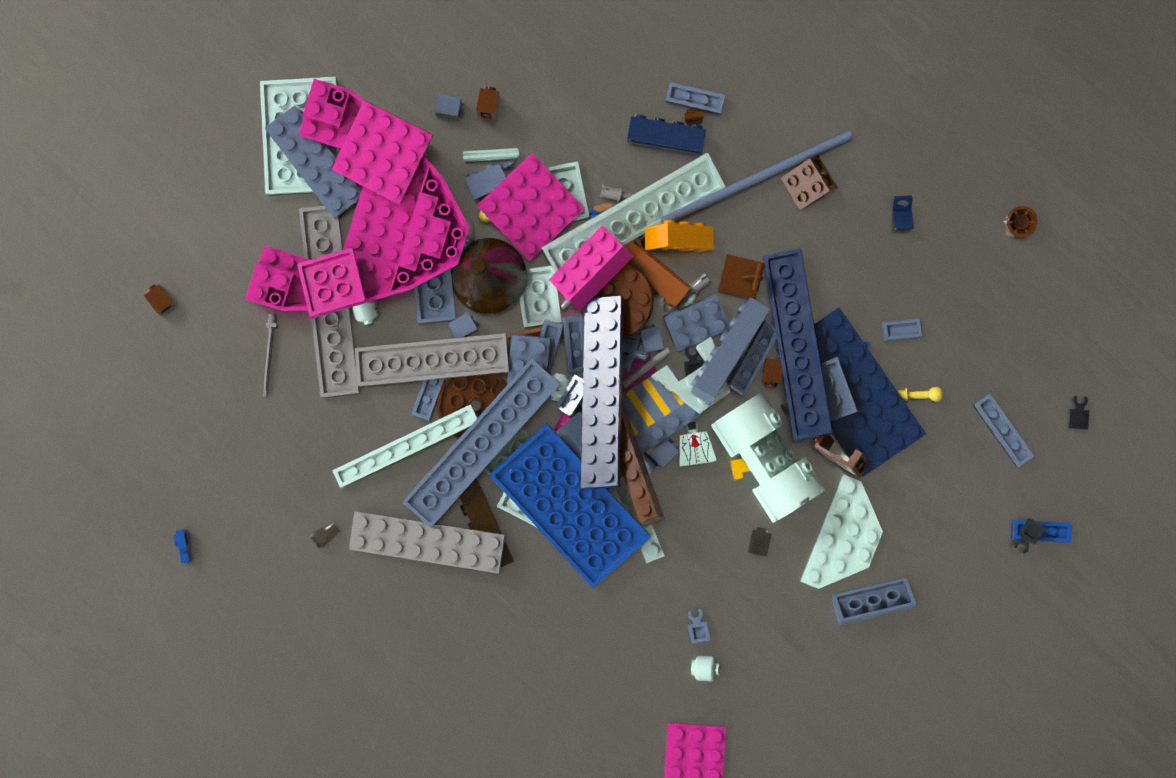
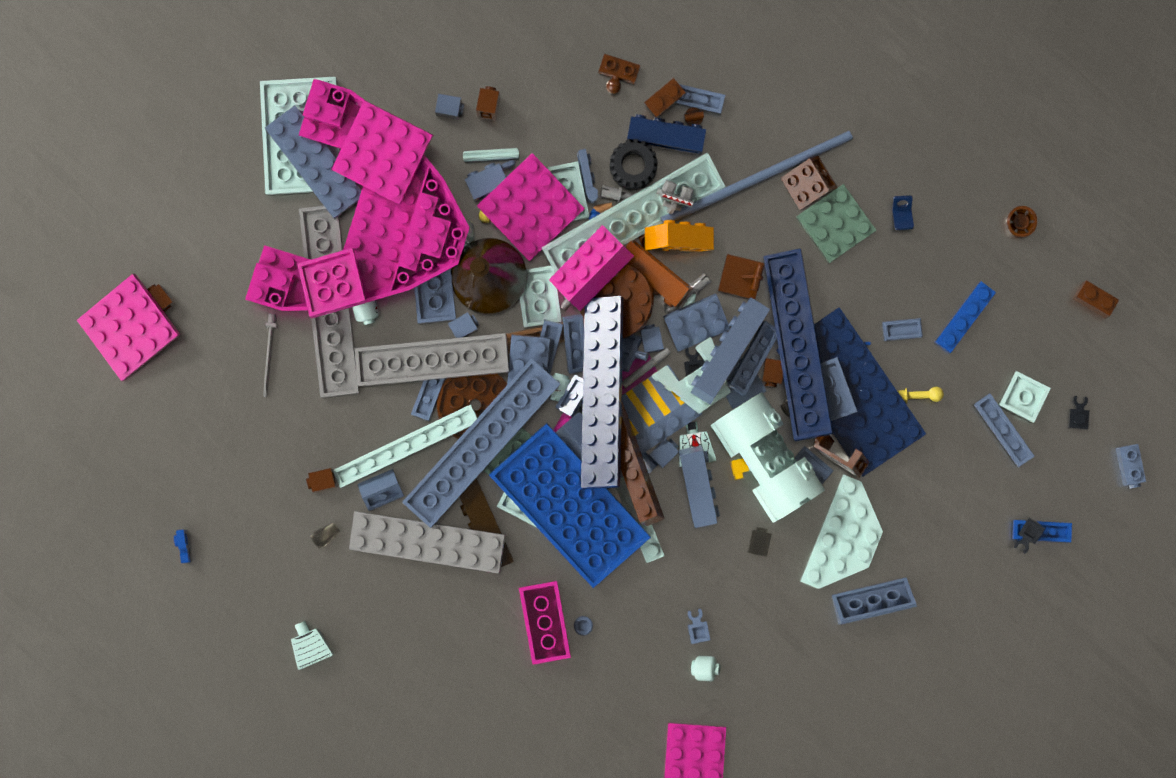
(128, 327): none -> dark pink plate
(309, 646): none -> light aqua torso
(321, 480): none -> reddish brown brick
(380, 490): none -> sand blue panel
(544, 622): none -> dark pink brick
(583, 625): none -> sand blue tile
(588, 177): none -> sand blue hinge
(618, 70): none -> reddish brown plate
(633, 148): none -> black tyre
(665, 97): none -> reddish brown brick
(668, 193): none -> light grey hips
(698, 486): none -> sand blue brick
(736, 399): none -> sand blue tile
(821, 469): none -> sand blue tile
(836, 223): none -> sand green plate
(965, 317): none -> blue plate
(1024, 397): none -> light aqua plate
(1096, 299): none -> reddish brown brick
(1131, 465): none -> sand blue brick

